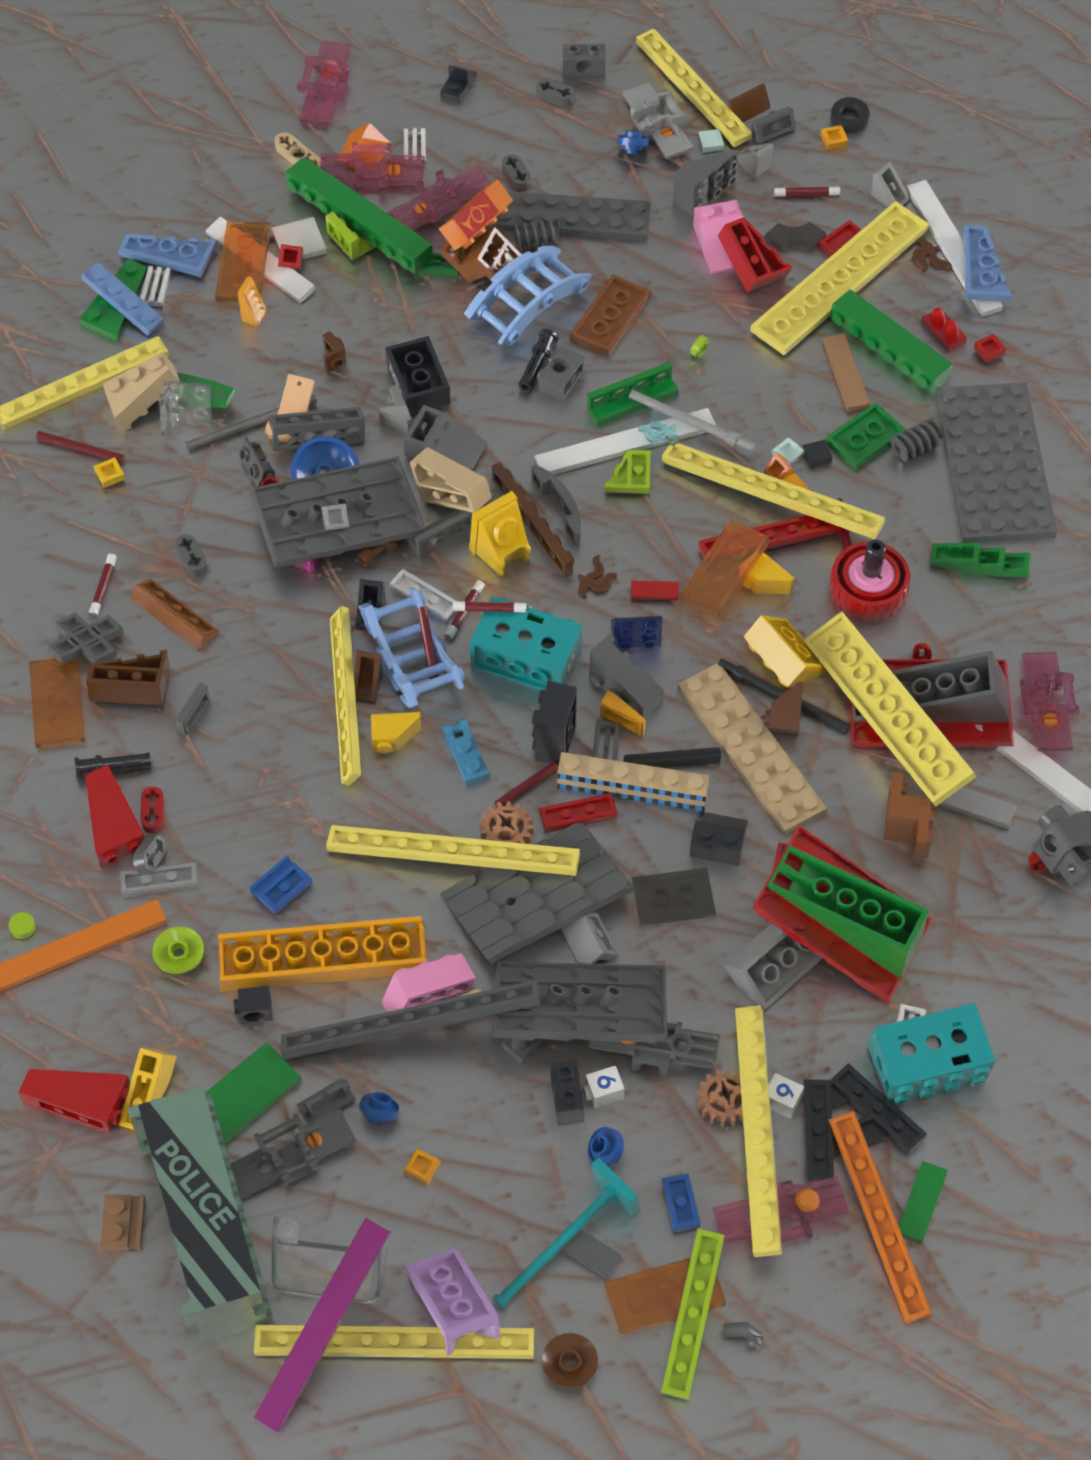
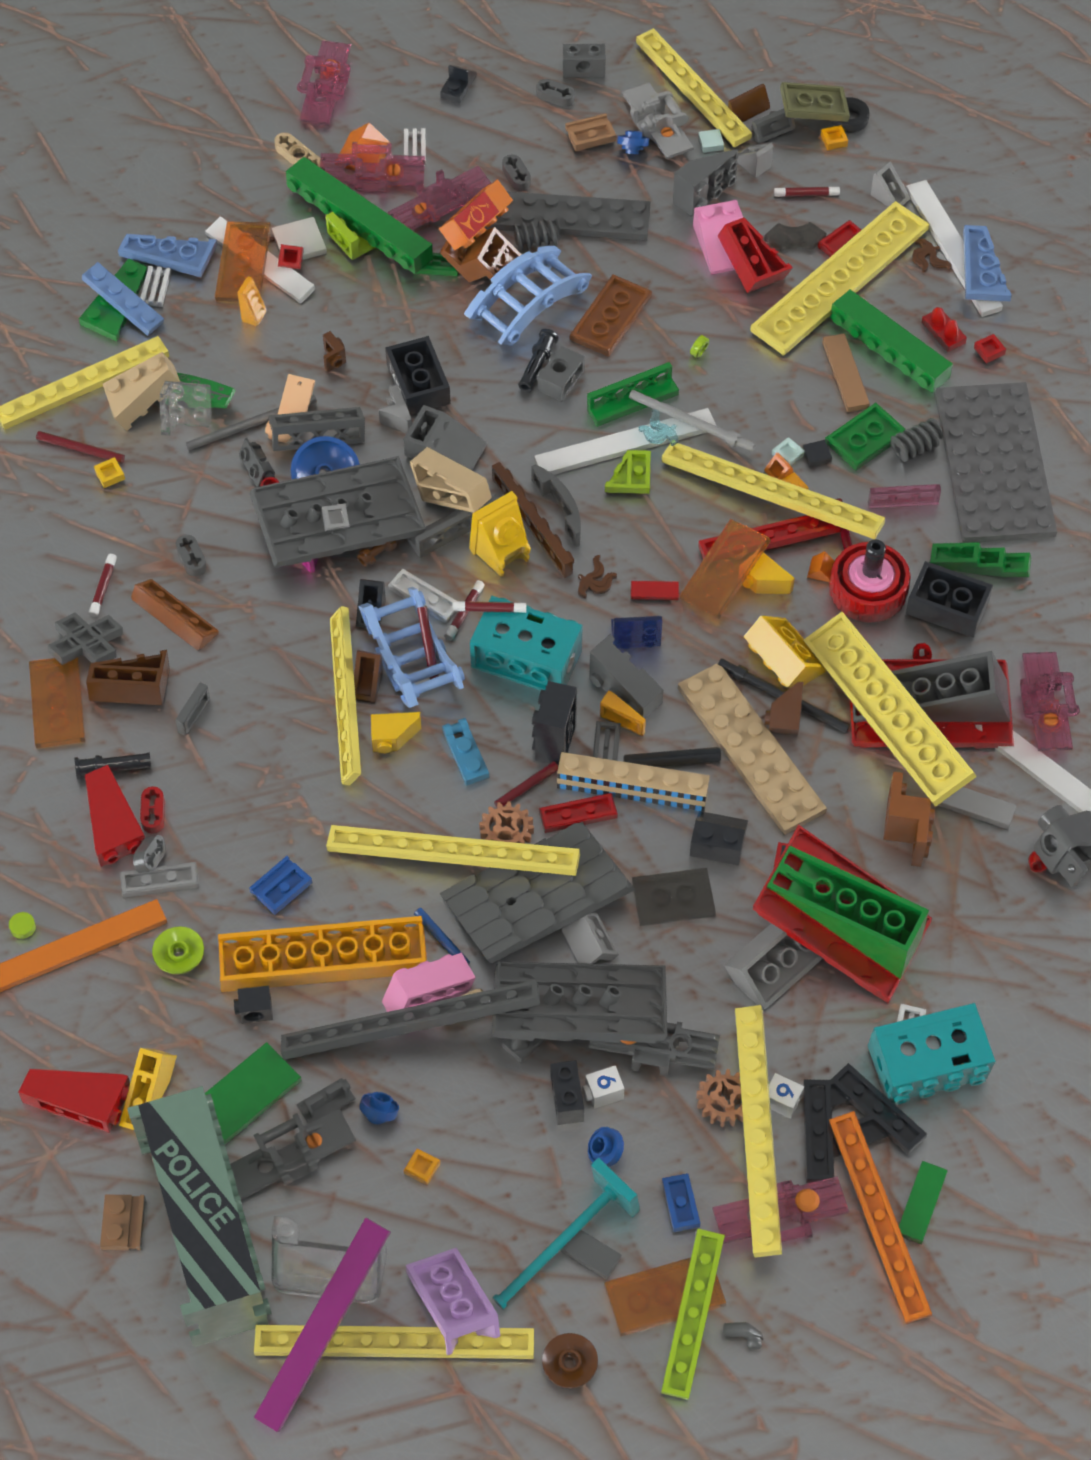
(440, 936): none -> blue bar
(590, 132): none -> medium nougat plate
(814, 101): none -> olive tile
(820, 567): none -> orange slope
(904, 496): none -> clear pink tile
(949, 599): none -> black brick

